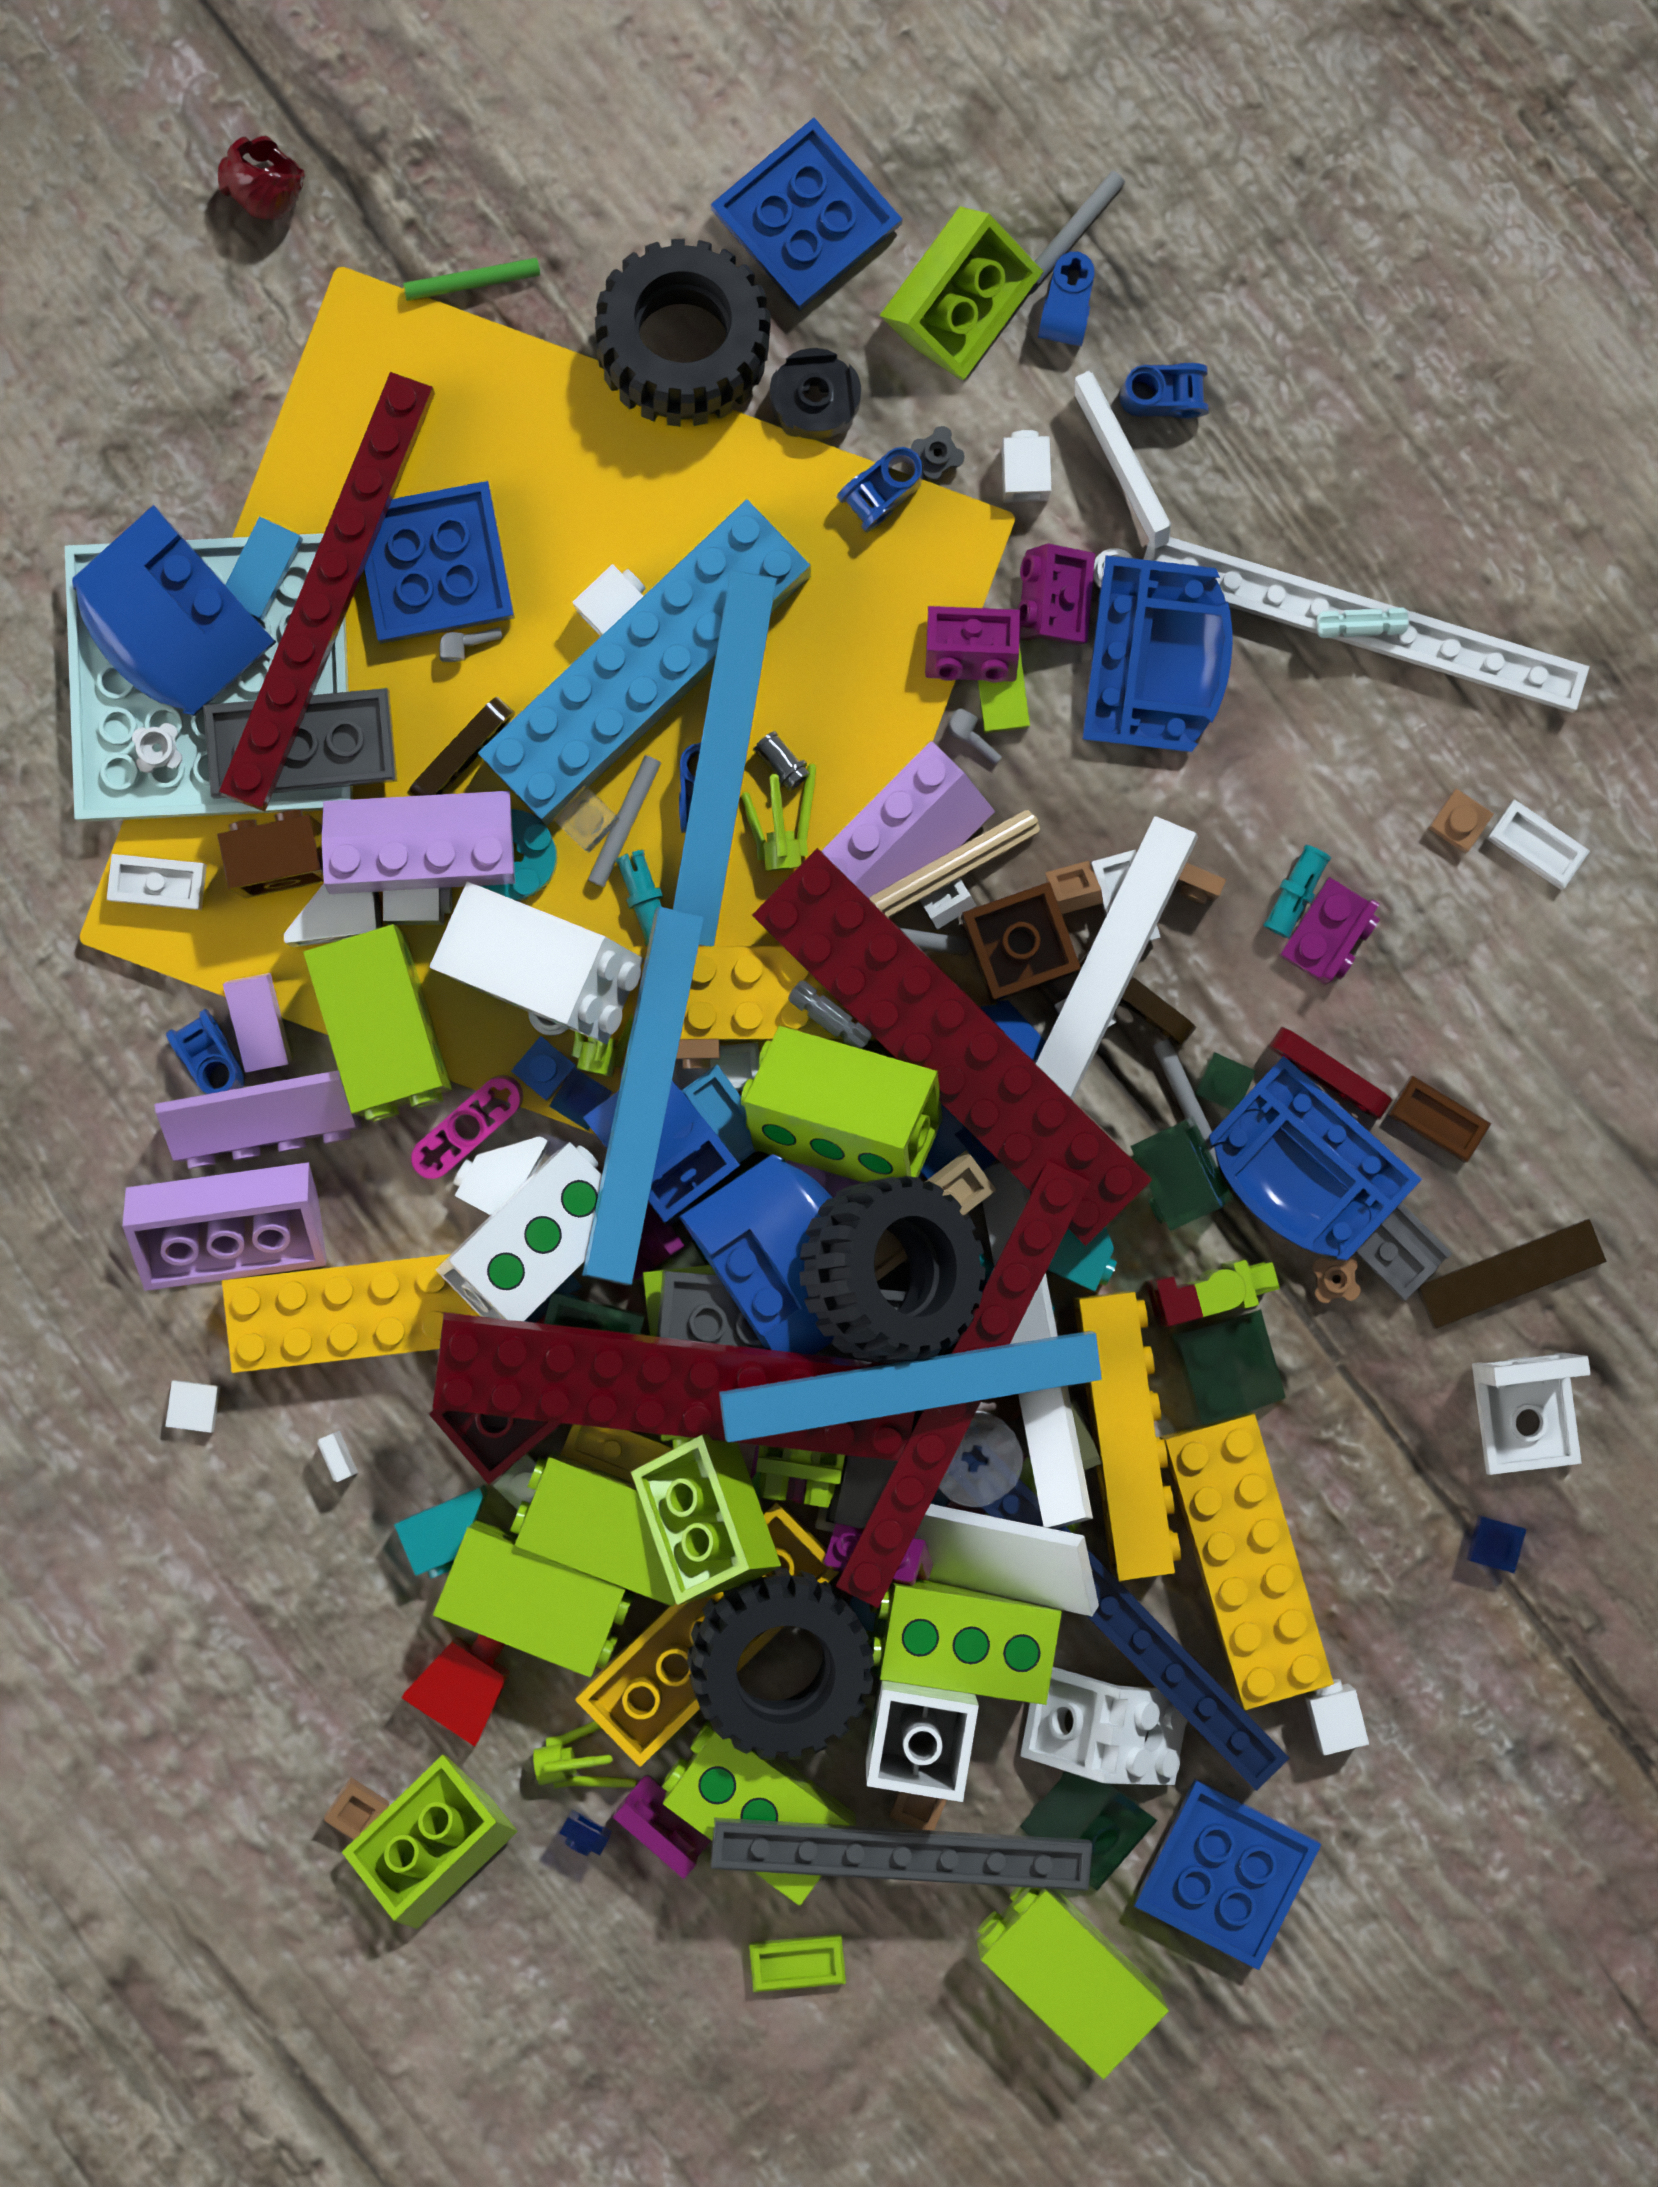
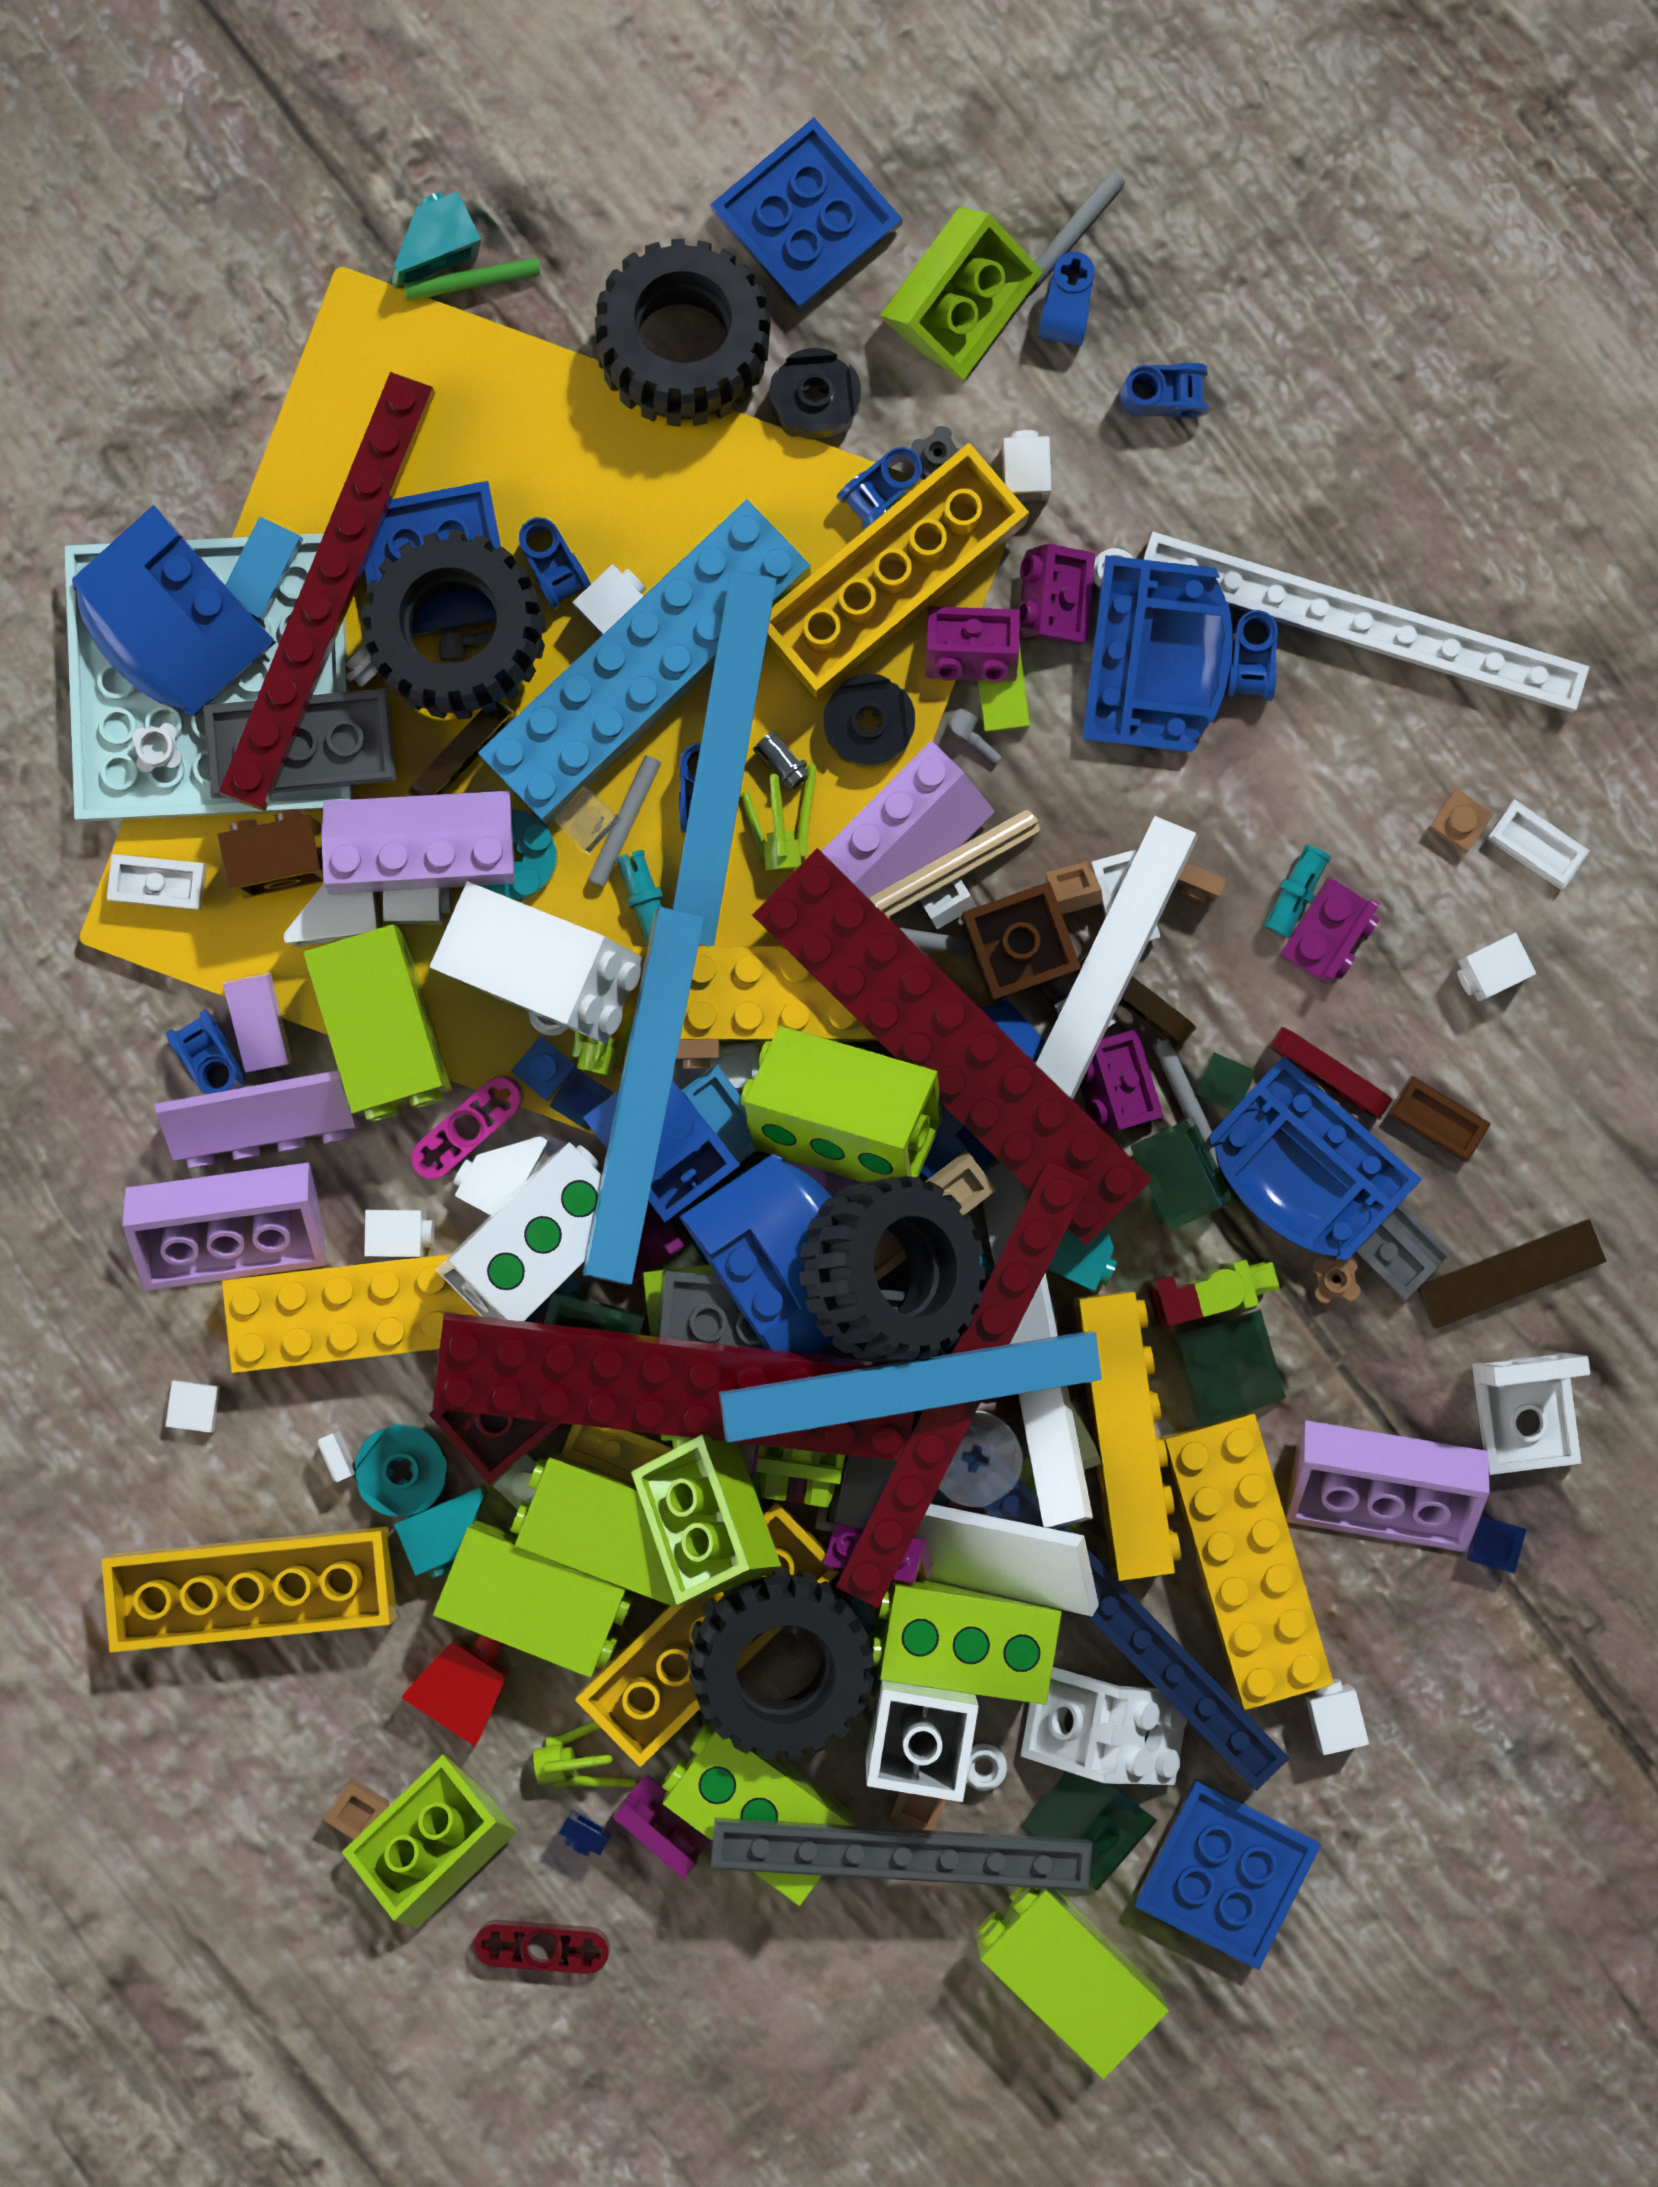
(249, 1589): none -> yellow brick
(261, 192): dark red hair -> none
(361, 667): none -> white plate
(375, 1473): none -> teal plate
(398, 1233): none -> white brick
(424, 574): none -> black tyre
(436, 239): none -> teal slope
(555, 569): none -> blue piece
(556, 1931): none -> dark red beam
(797, 1962): lime tile -> none
(829, 1015): dark grey axle -> none
(885, 700): none -> black plate
(894, 570): none -> yellow brick
(996, 1775): none -> white plate
(1120, 1085): none -> magenta bracket
(1122, 459): white tile -> none
(1253, 660): none -> blue piece
(1362, 622): light aqua axle -> none
(1387, 1486): none -> lavender slope
(1495, 968): none -> white brick

